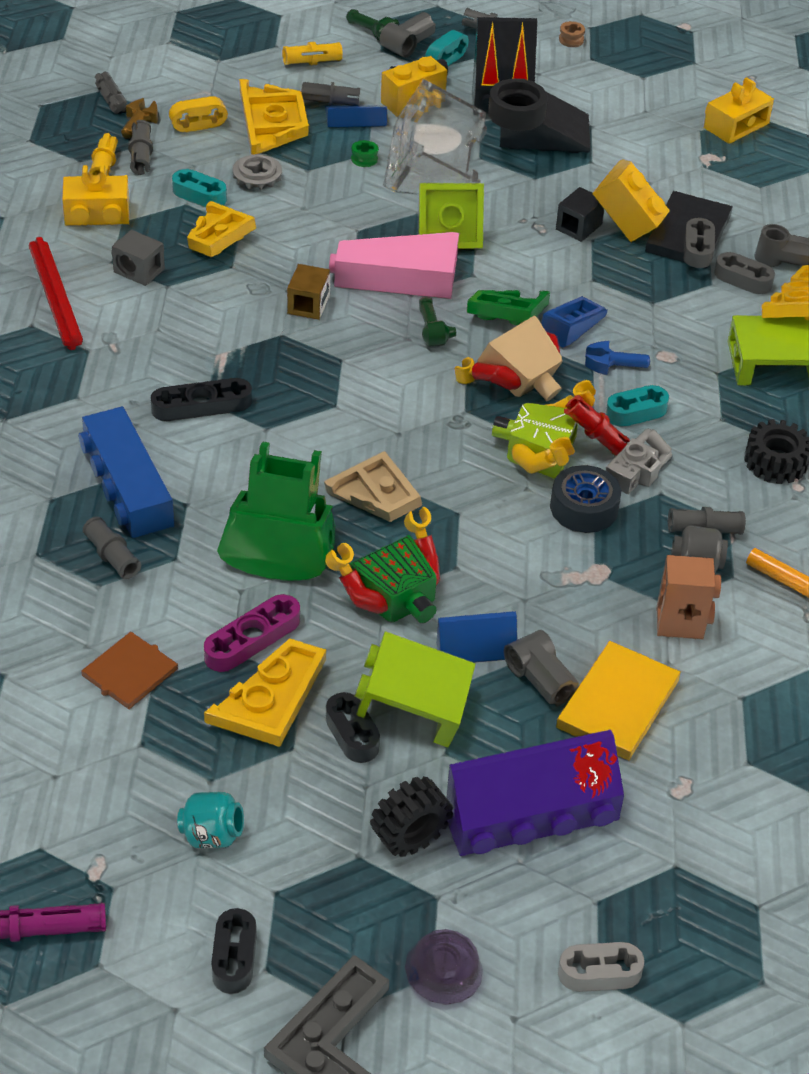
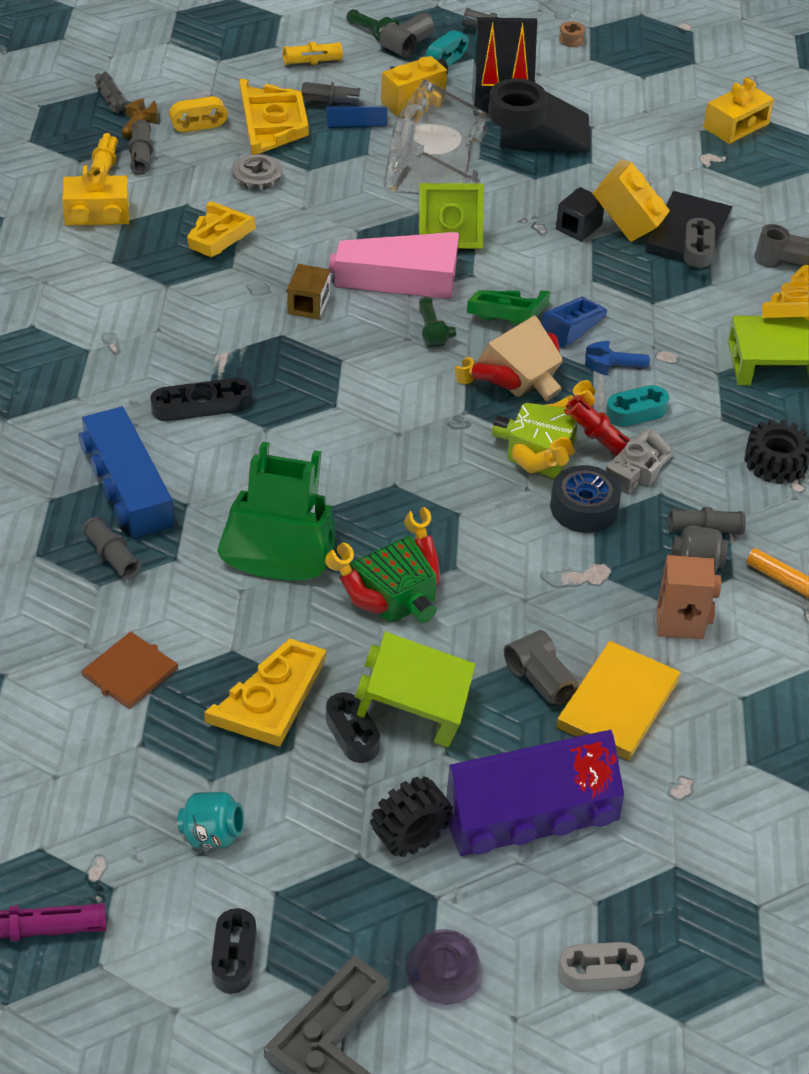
(55, 293): red axle -> none
(138, 257): dark grey brick -> none
(198, 187): teal beam -> none
(244, 646): magenta beam -> none
(364, 153): green bush -> none
(376, 488): tan wing -> none
(477, 636): blue slope -> none
(744, 273): dark grey beam -> none

